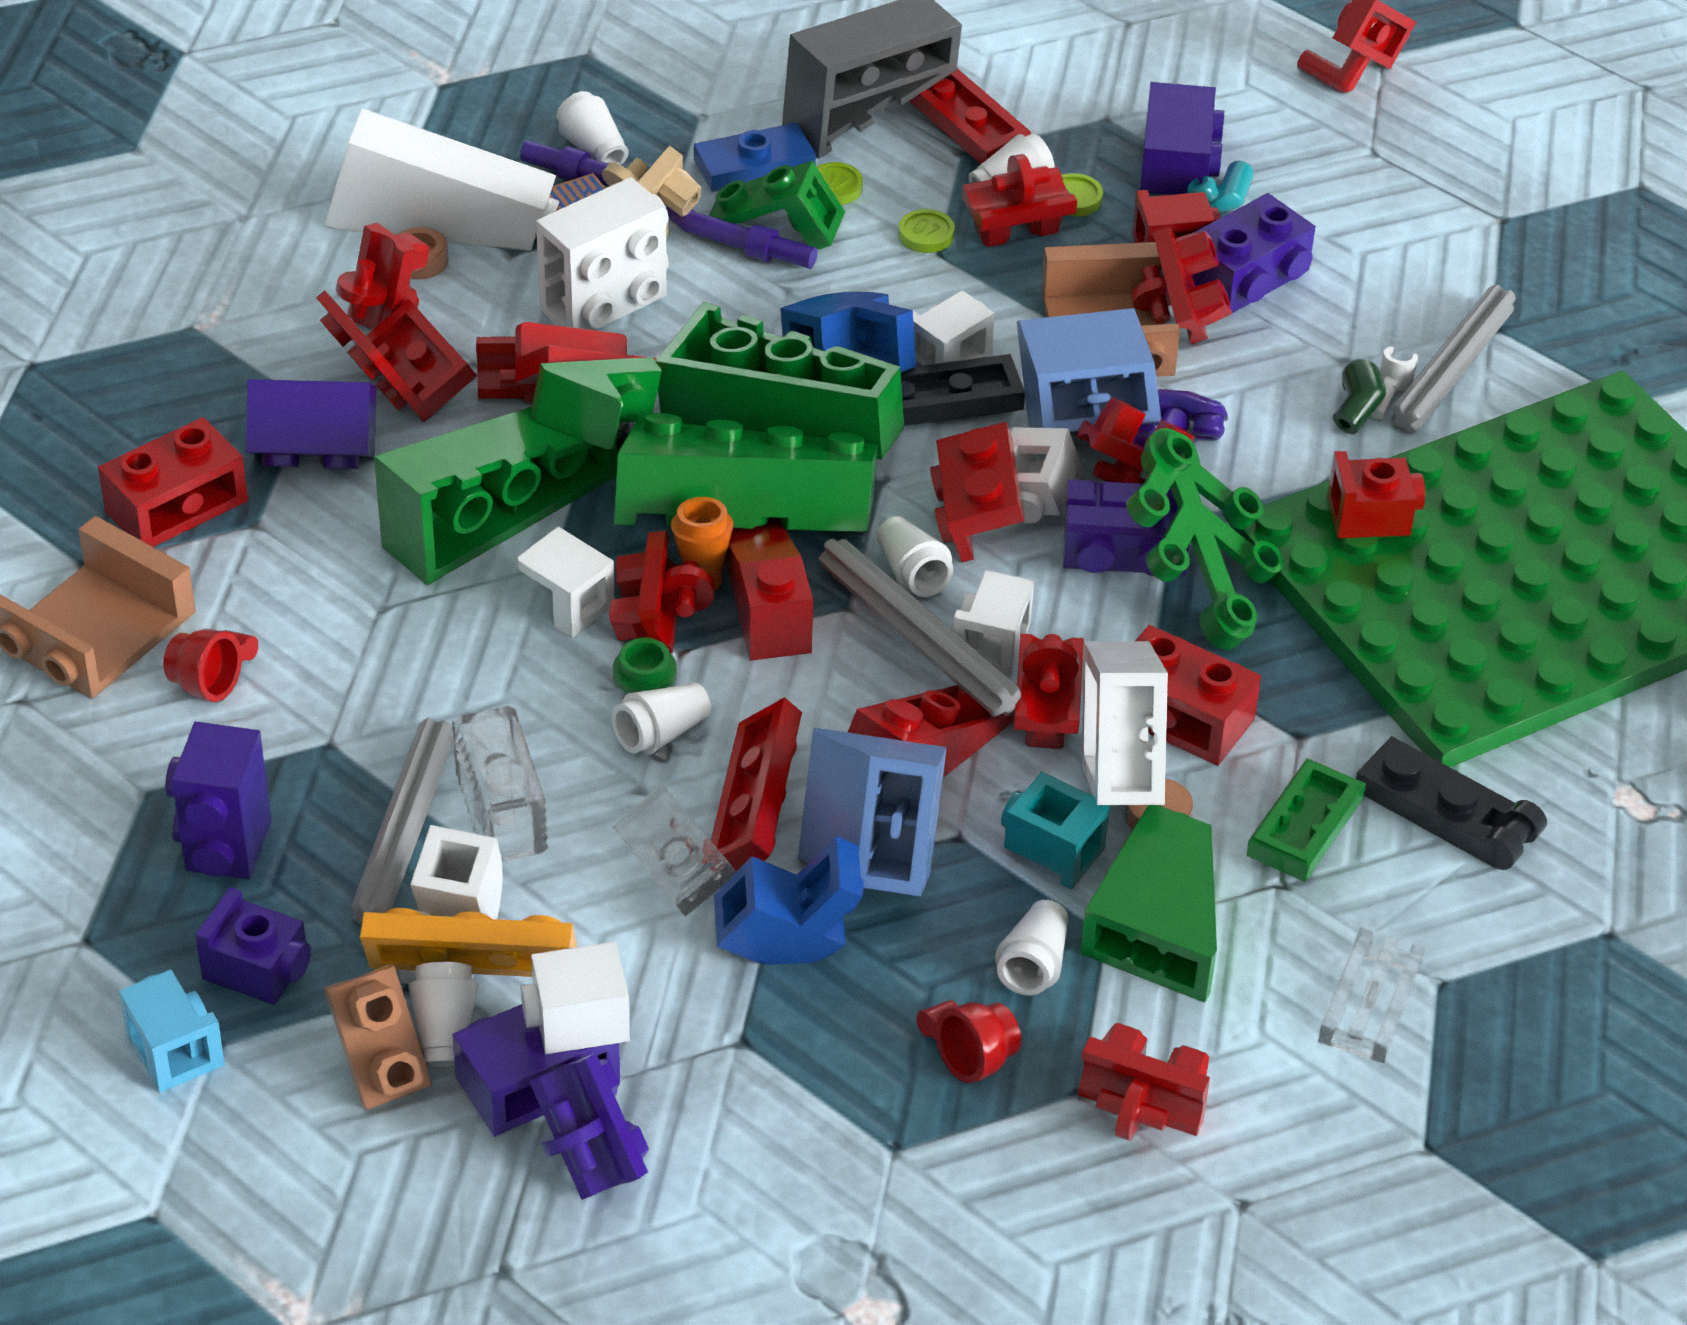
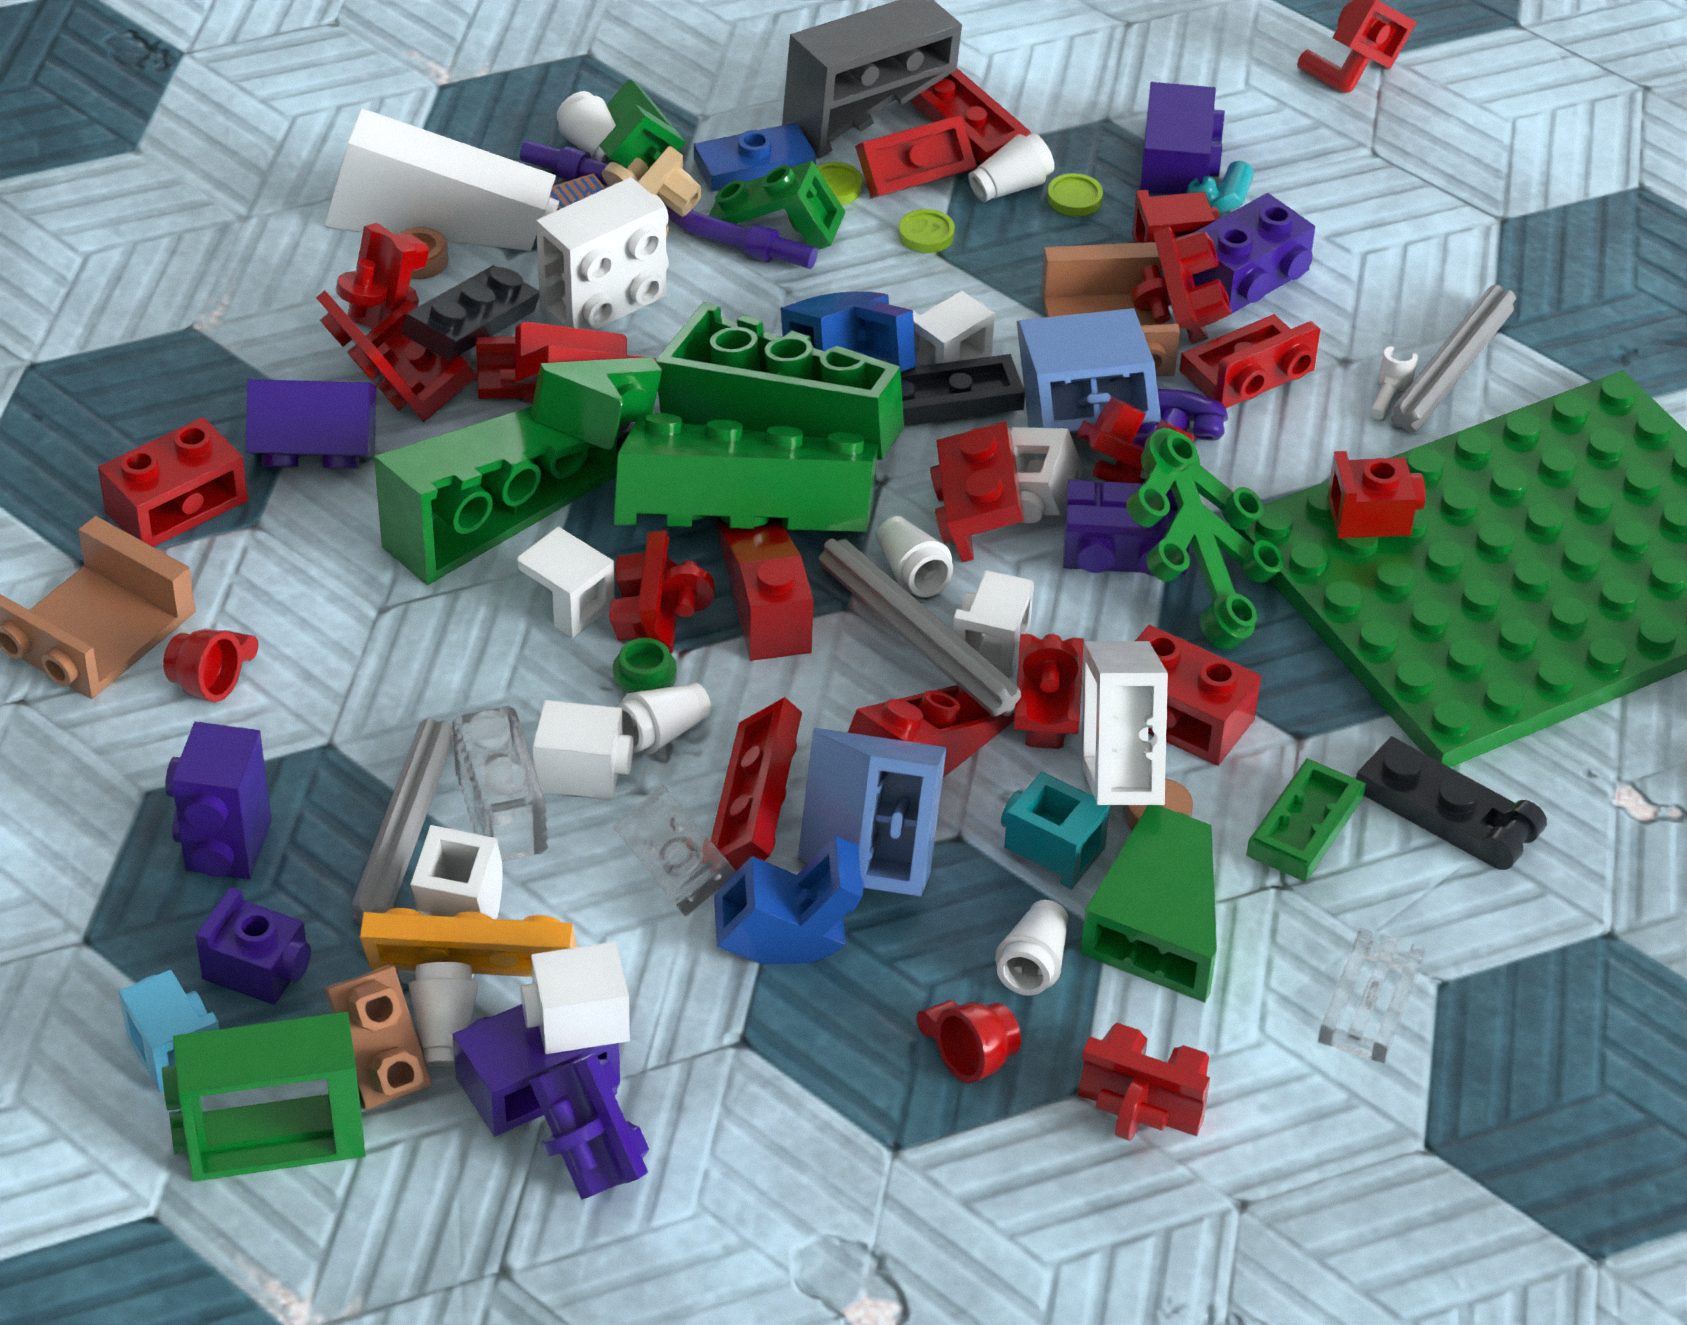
(272, 1132): none -> green window
(469, 311): none -> black plate
(581, 749): none -> white brick
(639, 128): none -> green bracket
(703, 534): orange cone -> none
(916, 156): none -> red plate
(1016, 198): red hips -> none
(1251, 359): none -> red bracket
(1365, 392): dark green arm -> none

